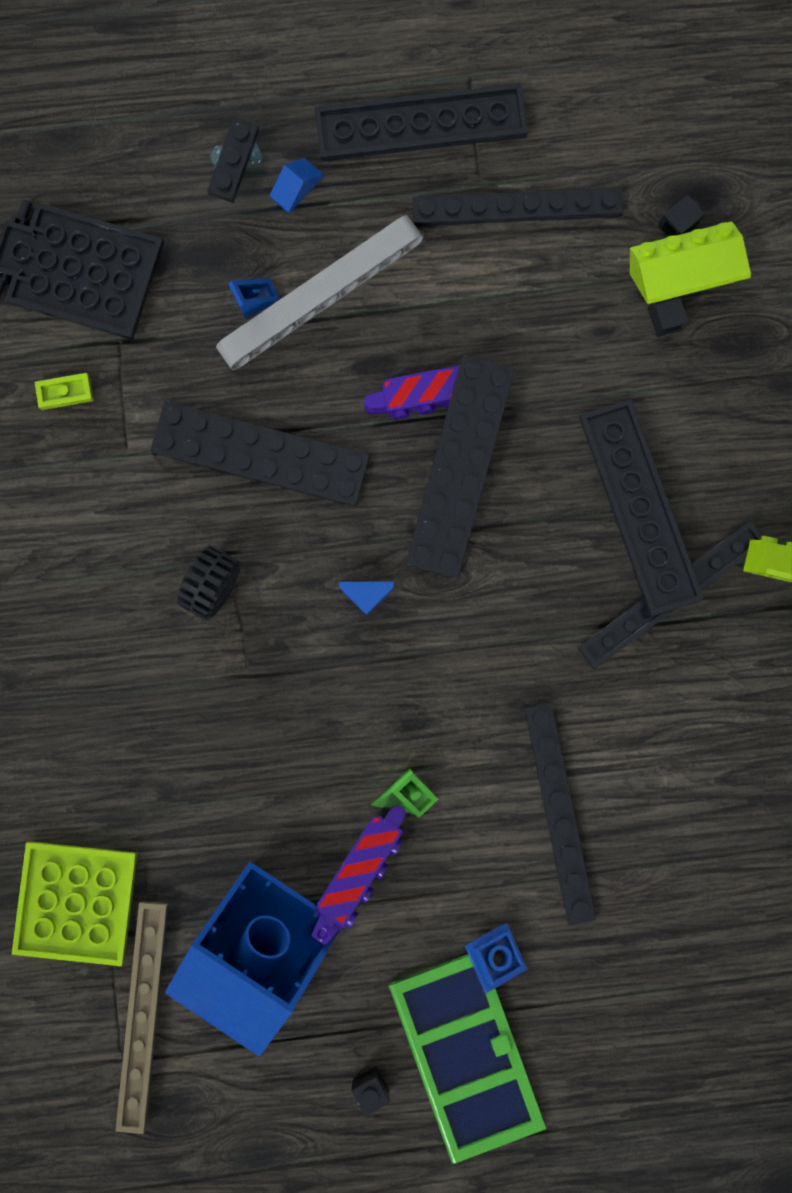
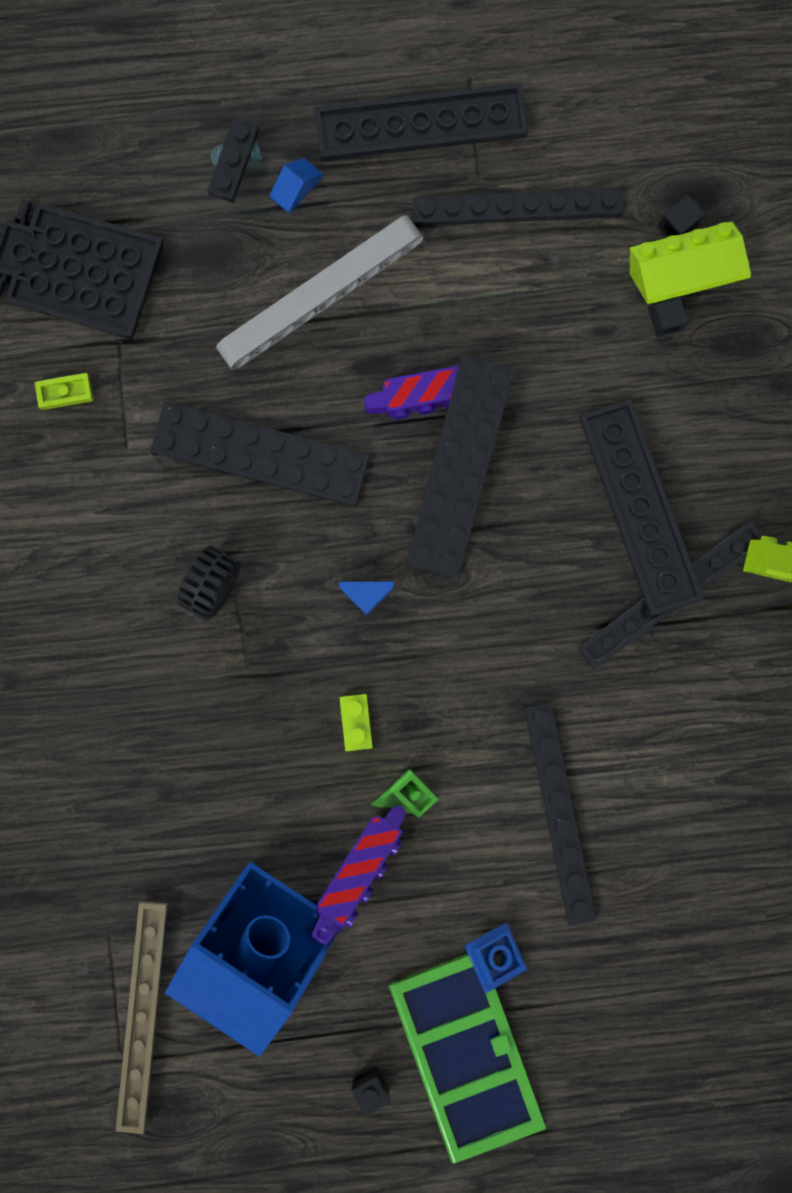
(74, 903): lime plate -> none
(254, 295): blue slope -> none
(356, 722): none -> lime plate

